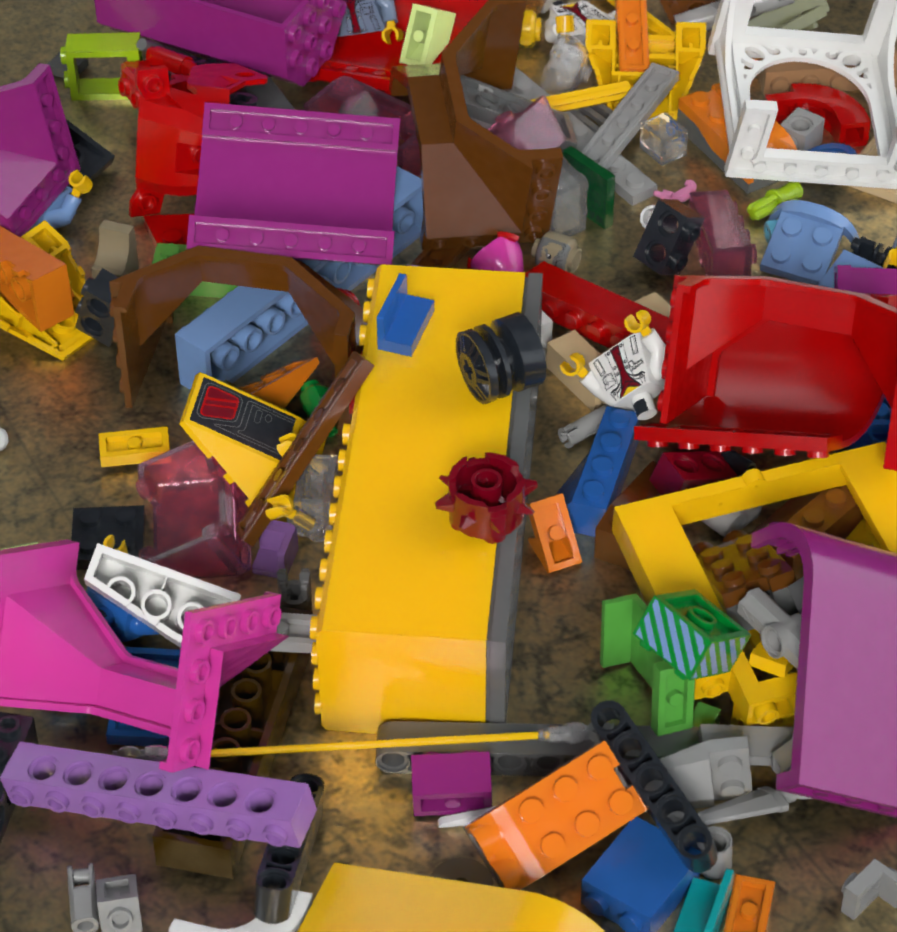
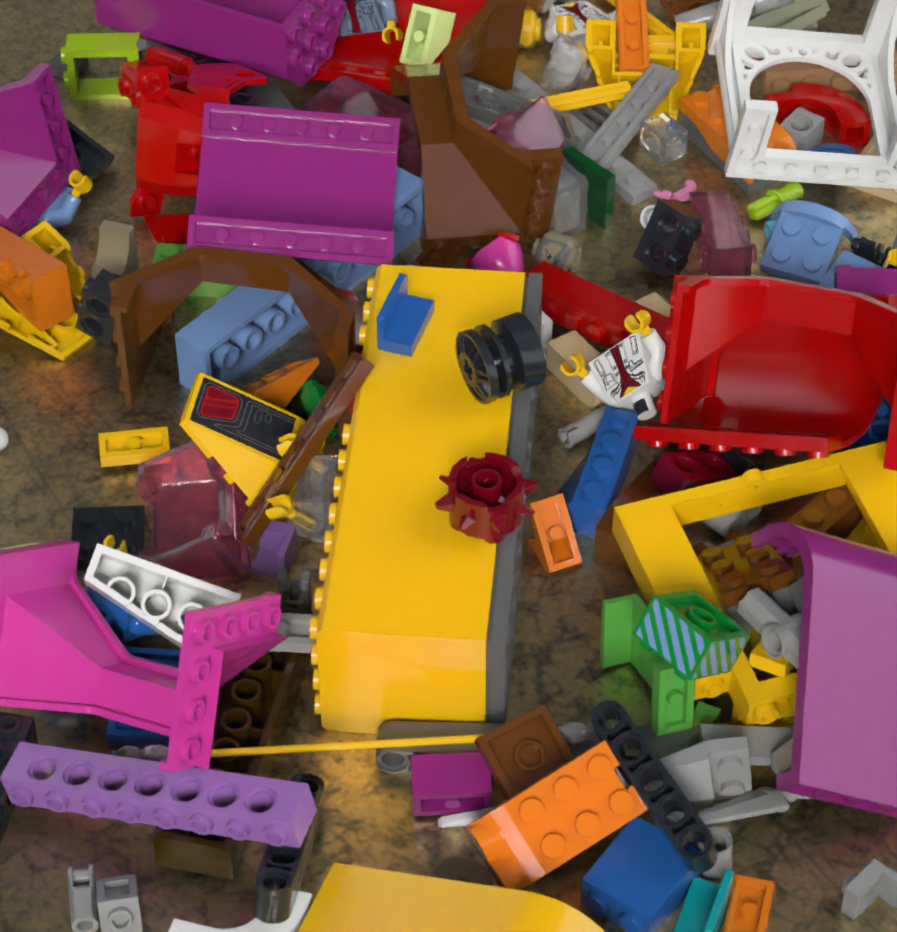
(523, 750): none -> reddish brown plate

